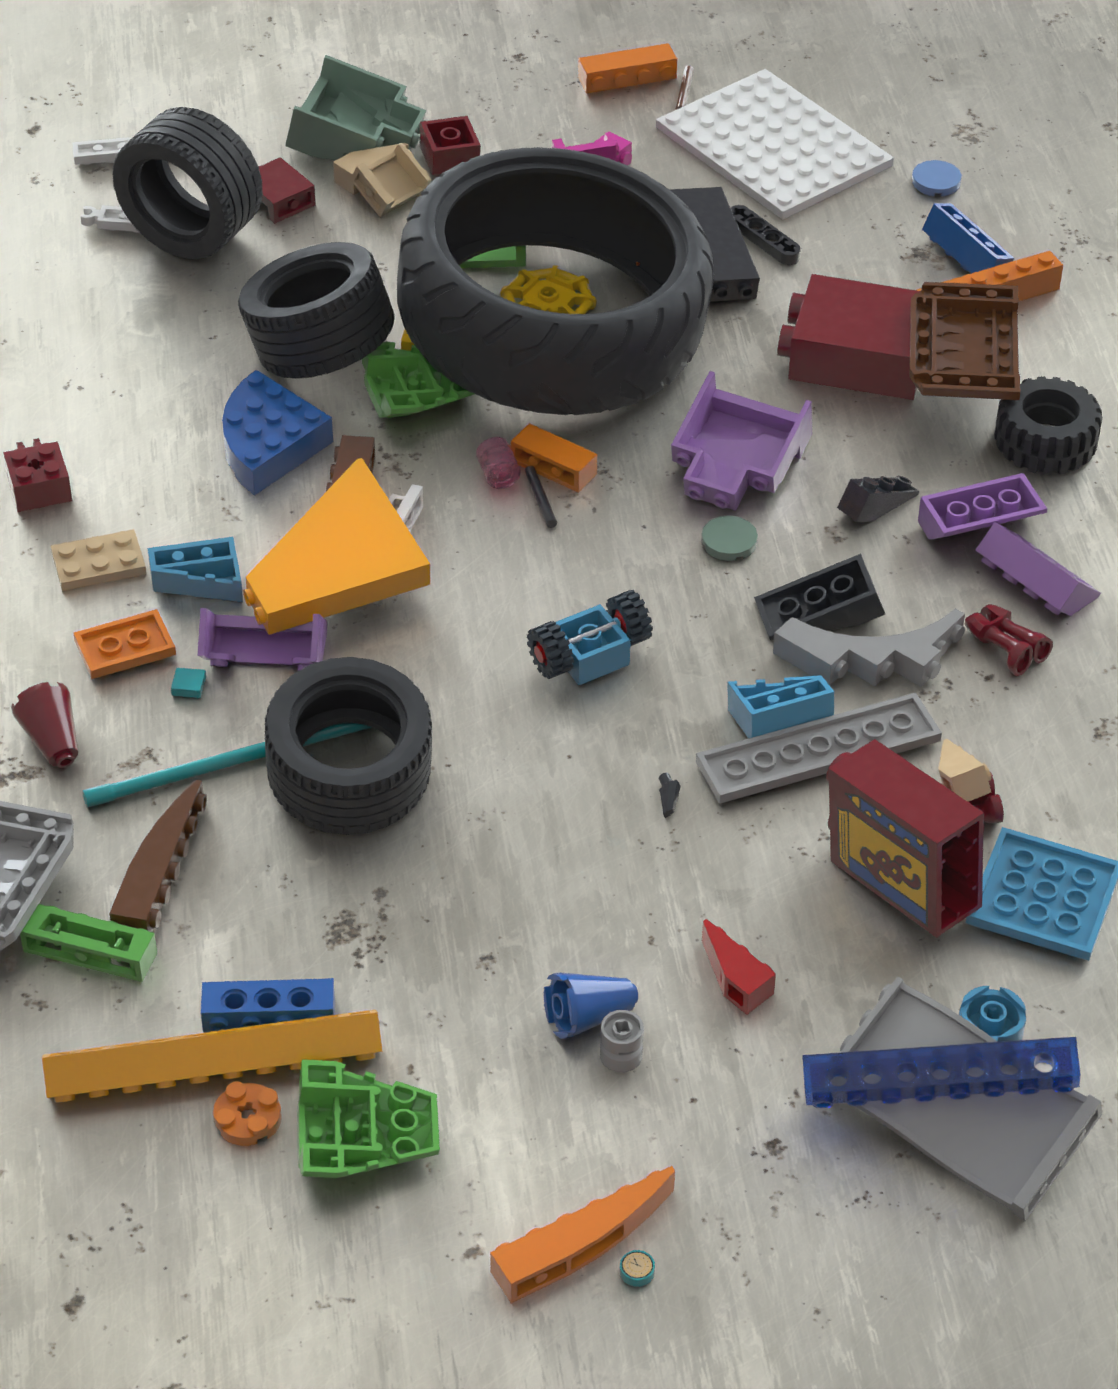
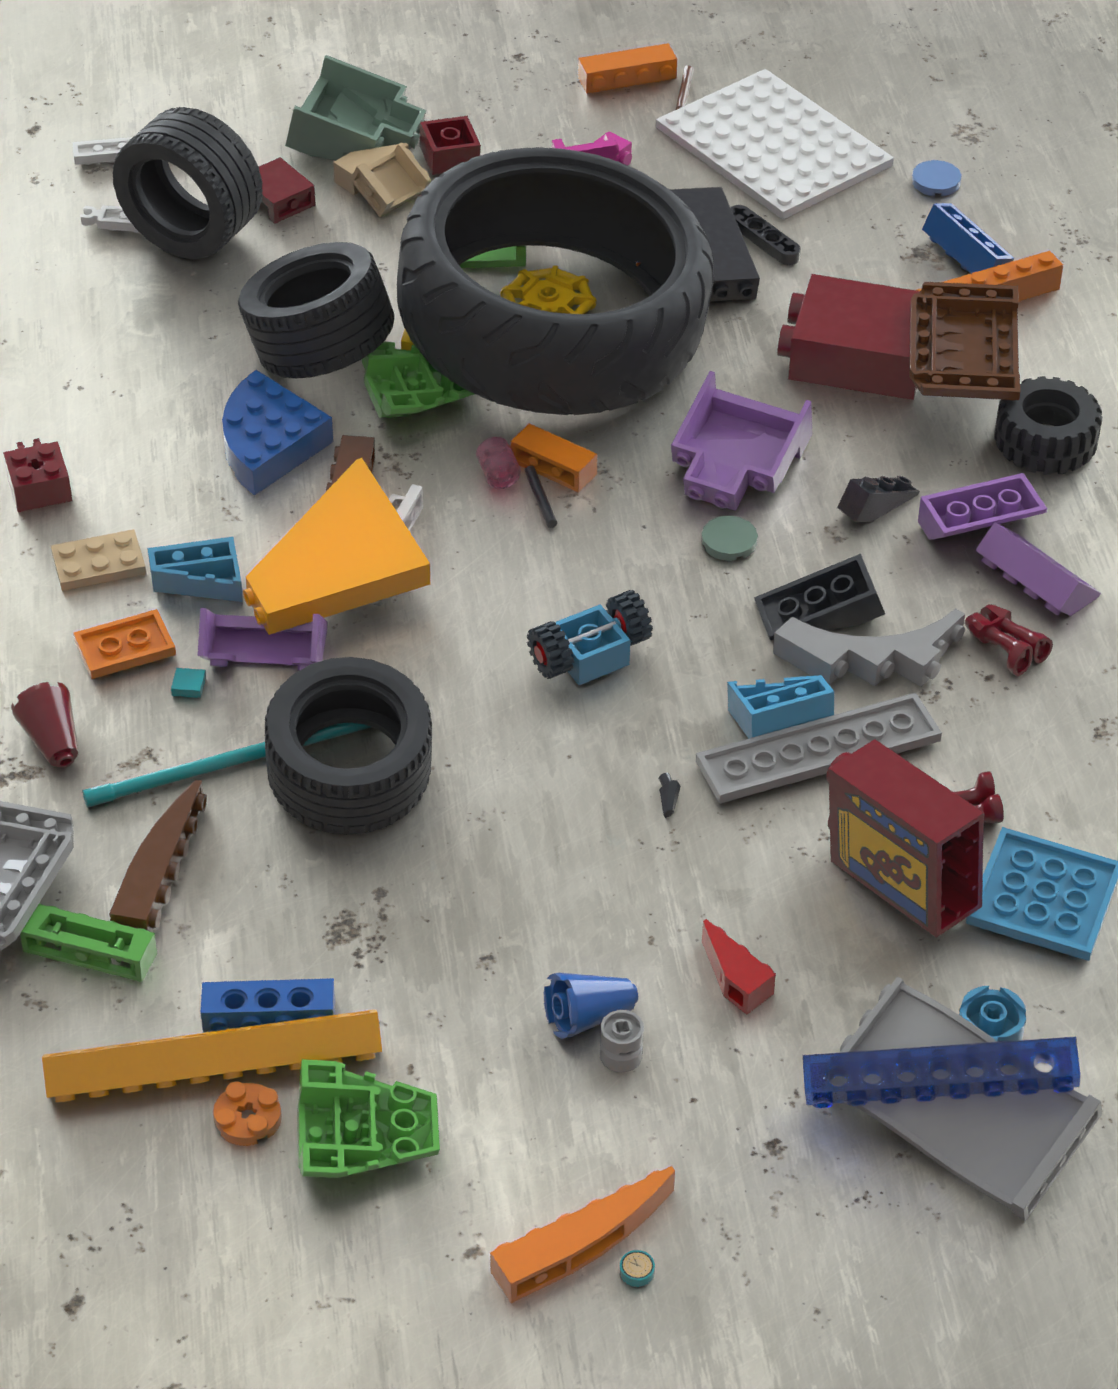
(963, 772): tan slope -> none

